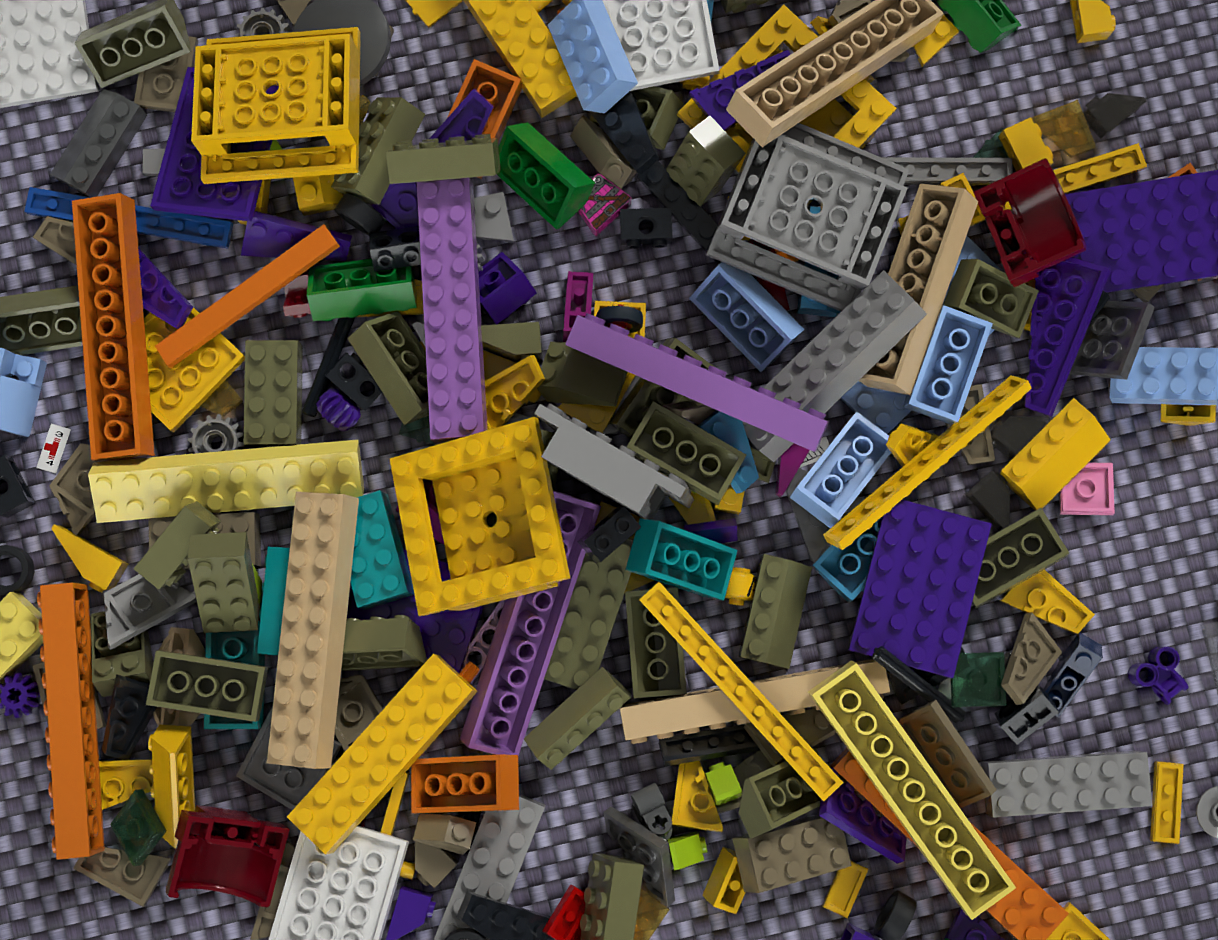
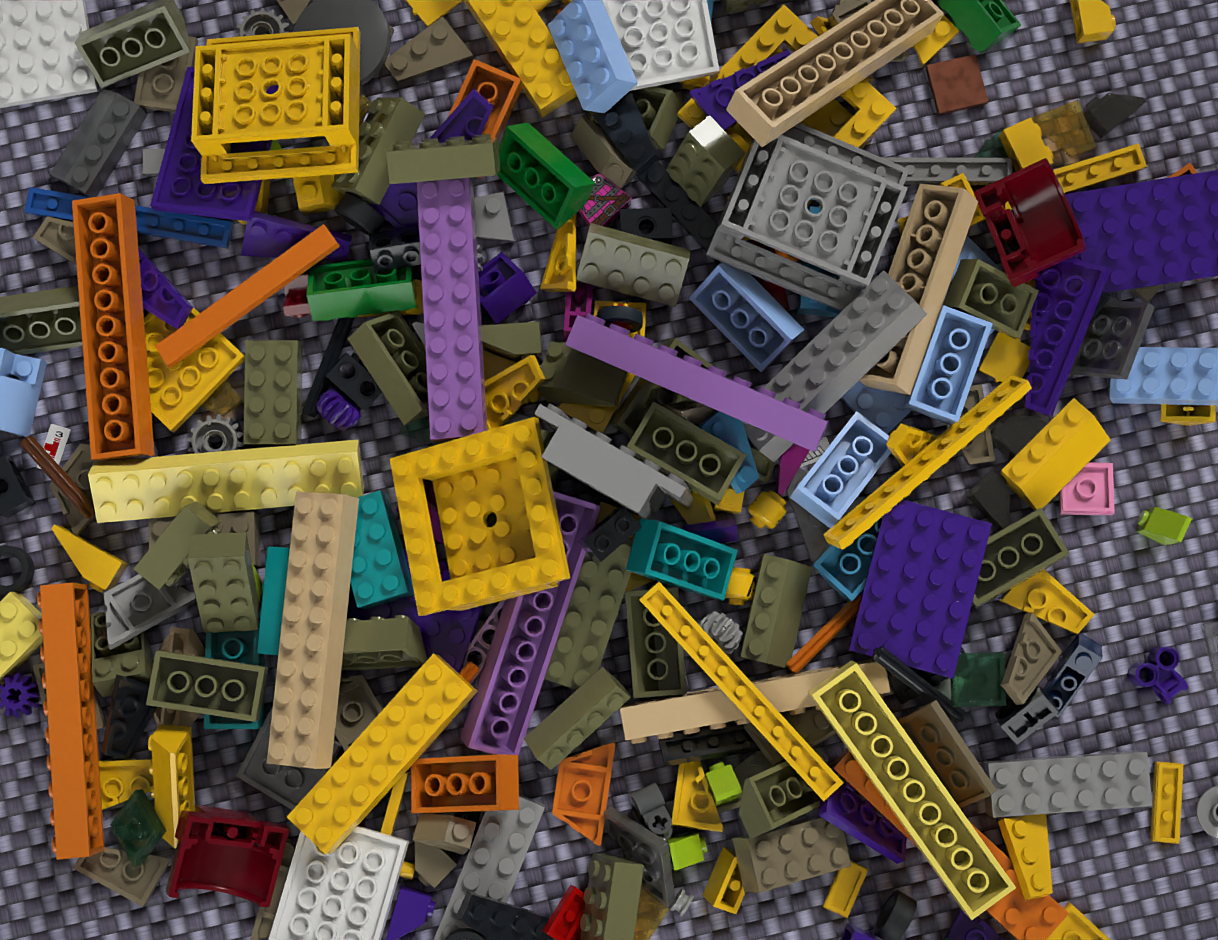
(58, 476): none -> reddish brown axle
(430, 50): none -> dark tan wing
(561, 265): none -> yellow wing
(584, 790): none -> orange wing
(633, 265): none -> olive brick
(681, 902): none -> light grey bush
(722, 631): none -> light grey gear
(767, 510): none -> yellow head
(824, 636): none -> orange axle
(956, 84): none -> copper tile
(1005, 358): none -> yellow piece
(1029, 851): none -> yellow wing
(1163, 525): none -> lime slope

